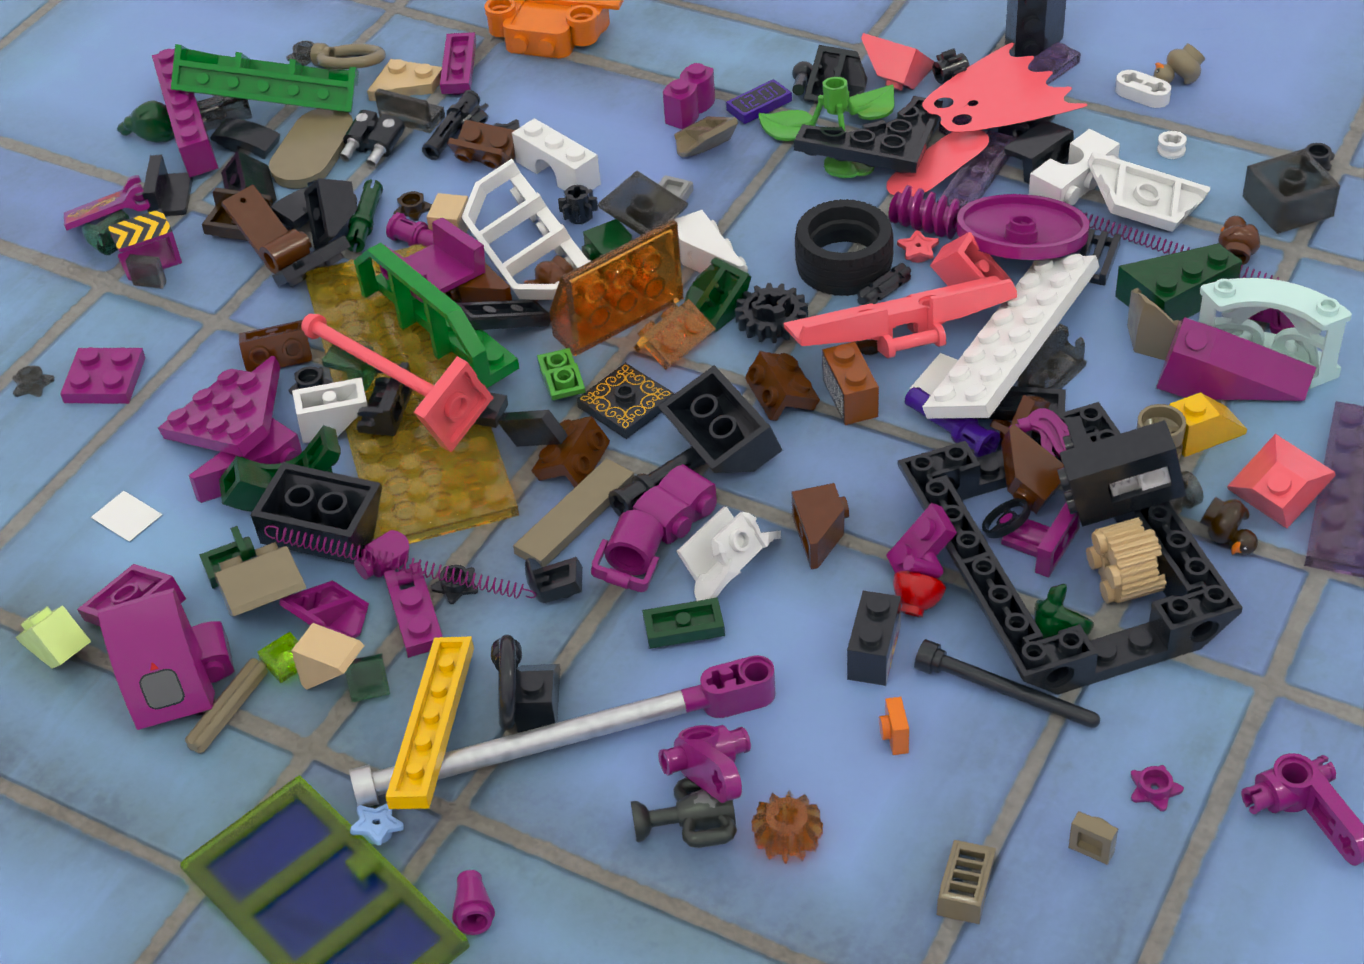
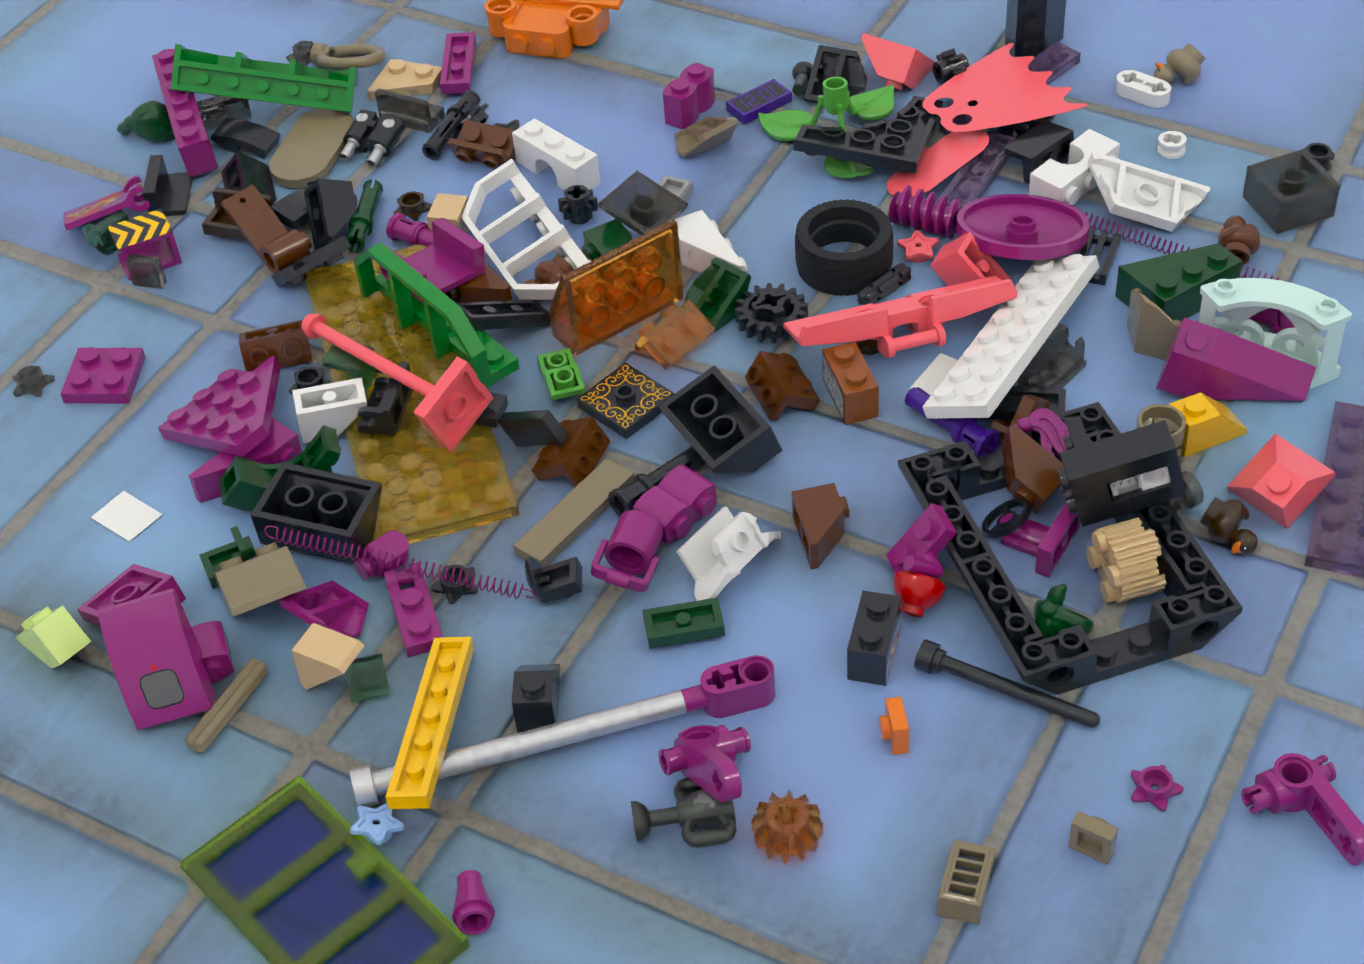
(279, 657): clear neon green plate -> none
(506, 655): black piece -> none

